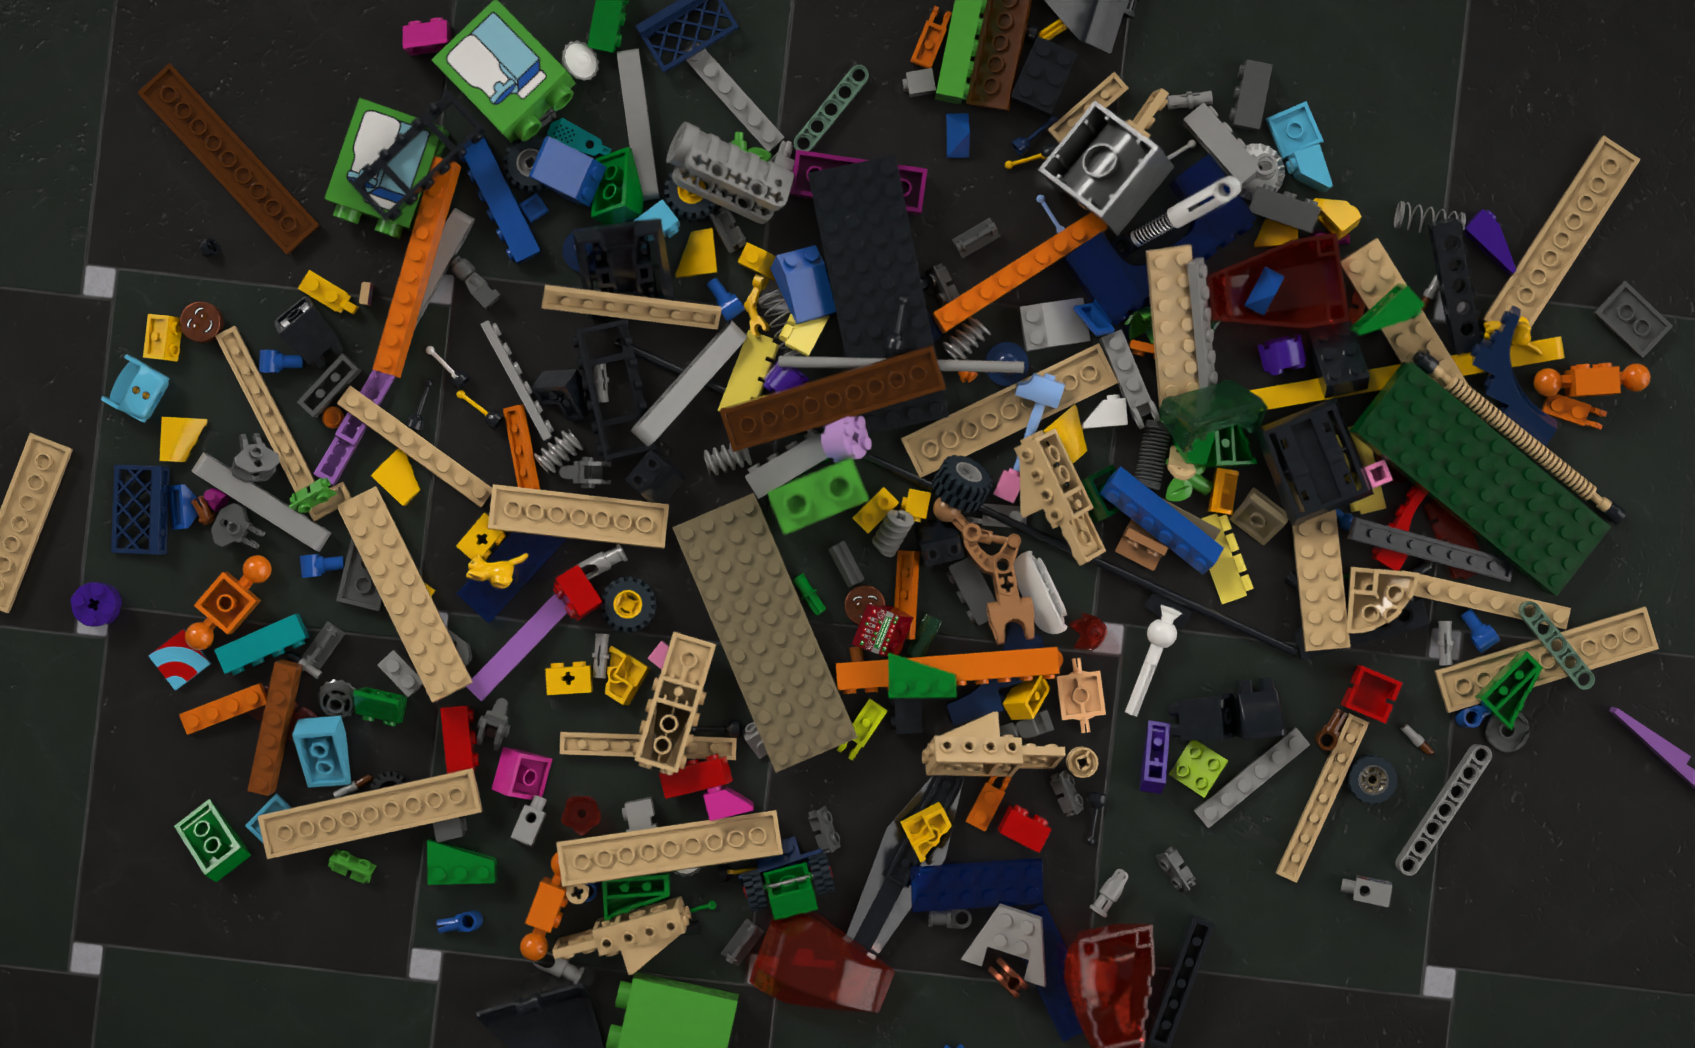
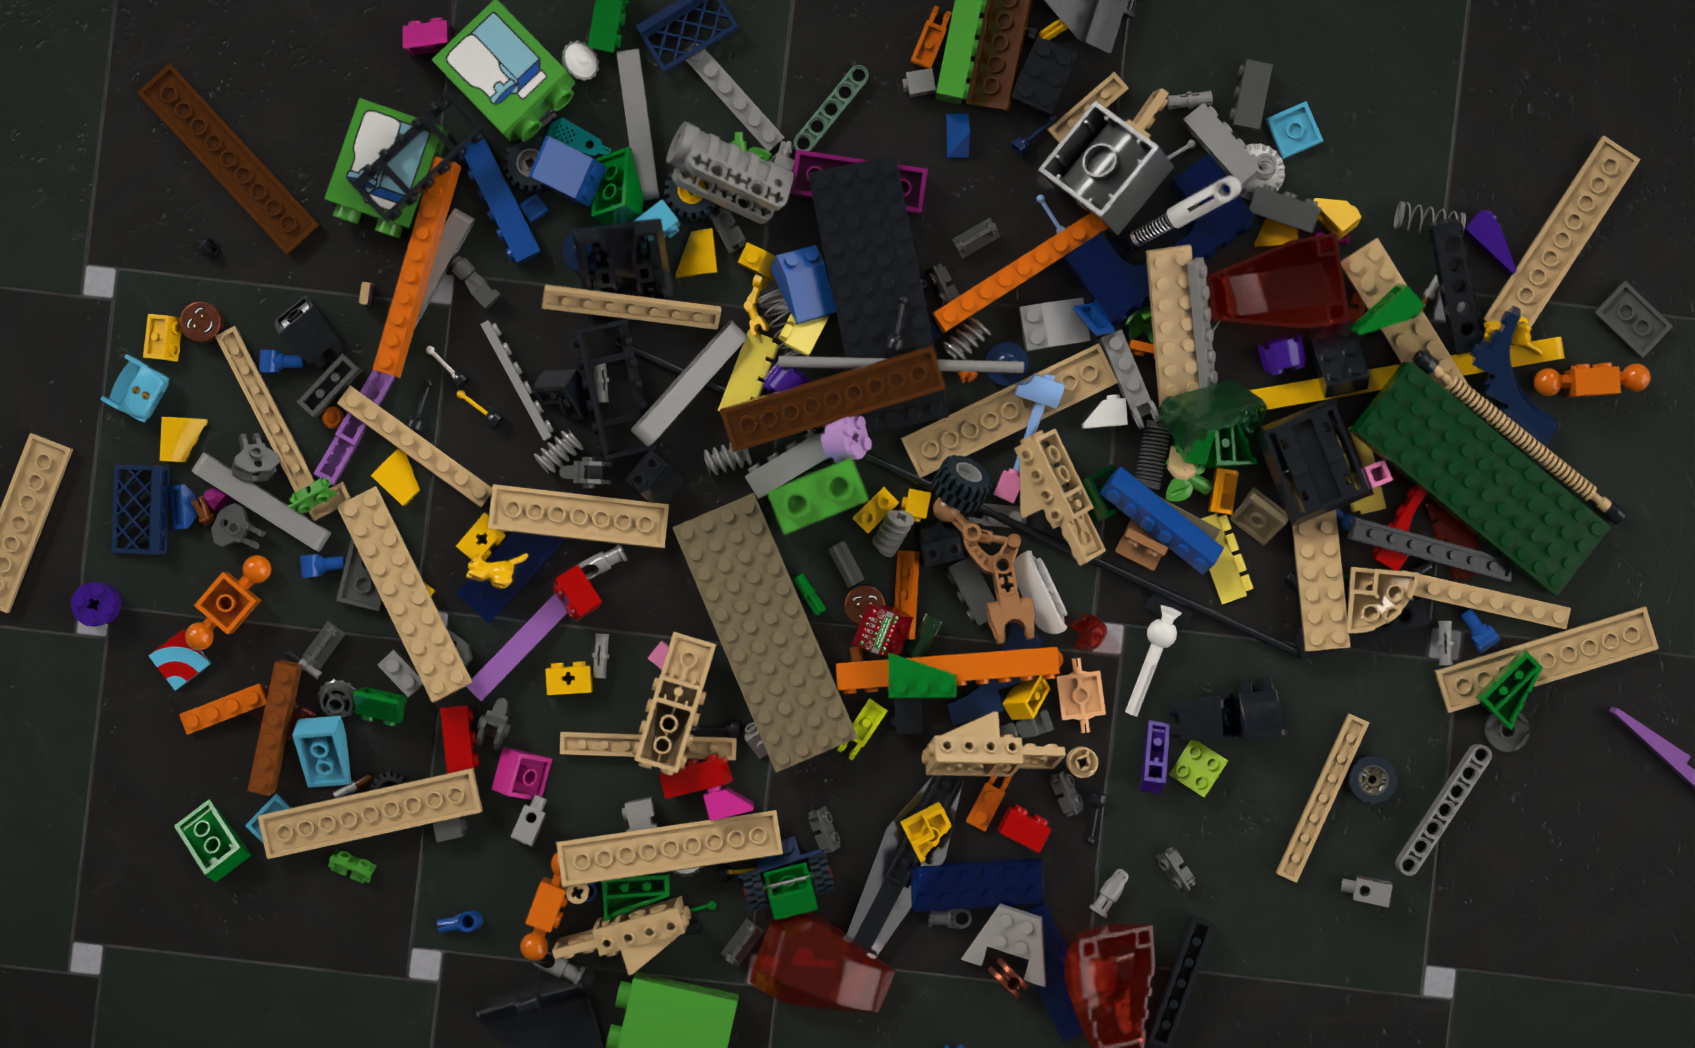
(262, 643): teal brick -> none
(327, 293): yellow hinge -> none
(458, 865): green wedge -> none
(521, 447): orange plate -> none
(570, 816): clear red piece -> none
(624, 676): yellow slope -> none
(628, 604): black wheel -> none
(729, 303): blue pin -> none
(1045, 153): hinge -> none
(1070, 432): yellow slope -> none
(1251, 777): light grey plate -> none
(1264, 291): blue slope -> none
(1310, 168): medium azure slope -> none
(1332, 729): reddish brown pin -> none
(1370, 693): red piece -> none
(1417, 739): light grey piece -> none
(1477, 712): blue pin -> none
(1566, 650): sand green beam -> none
(1572, 410): orange hinge -> none

